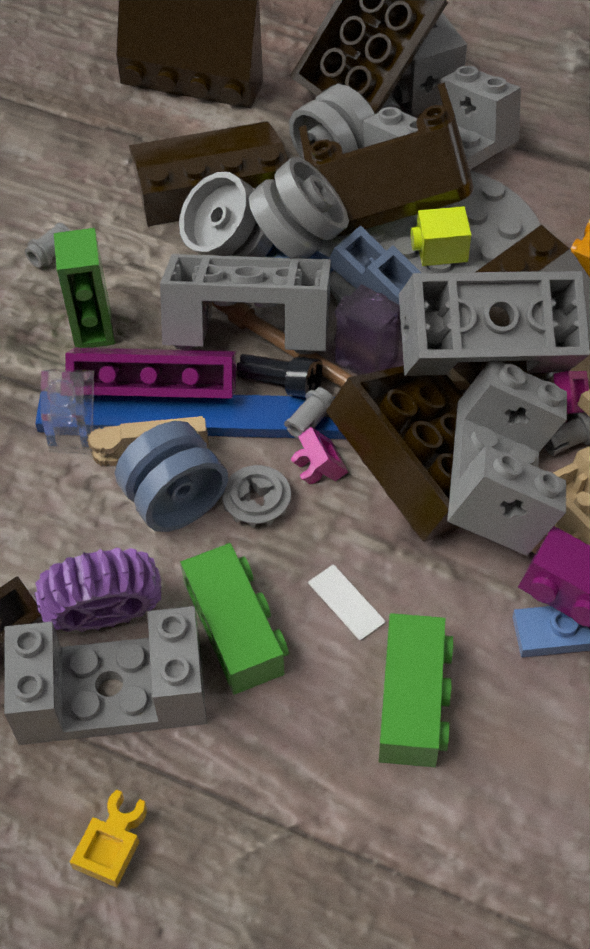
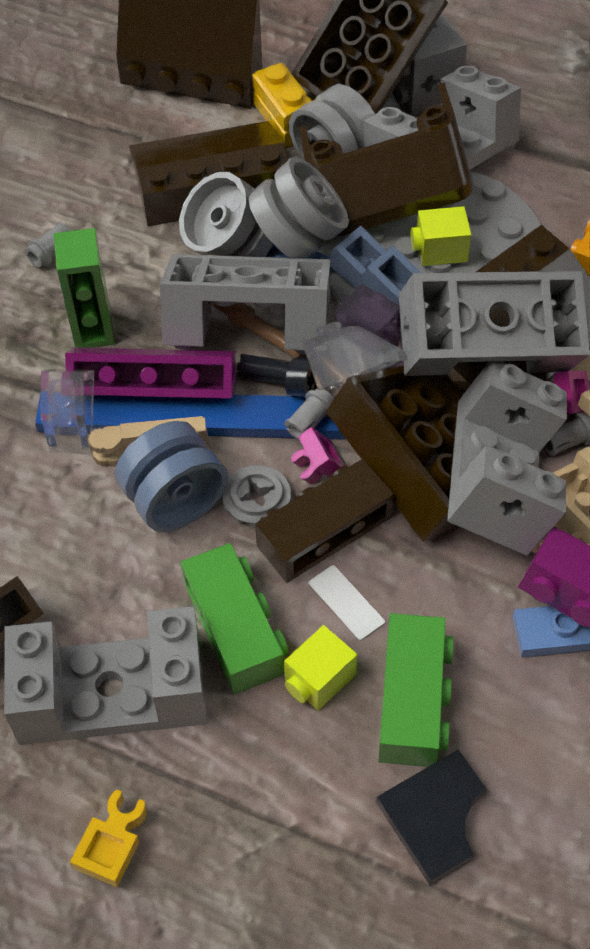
(98, 589): medium lavender gear -> none
(277, 97): none -> yellow brick
(319, 668): none -> neon yellow brick
(324, 519): none -> dark brown brick
(346, 353): none -> clear slope
(431, 814): none -> black tile

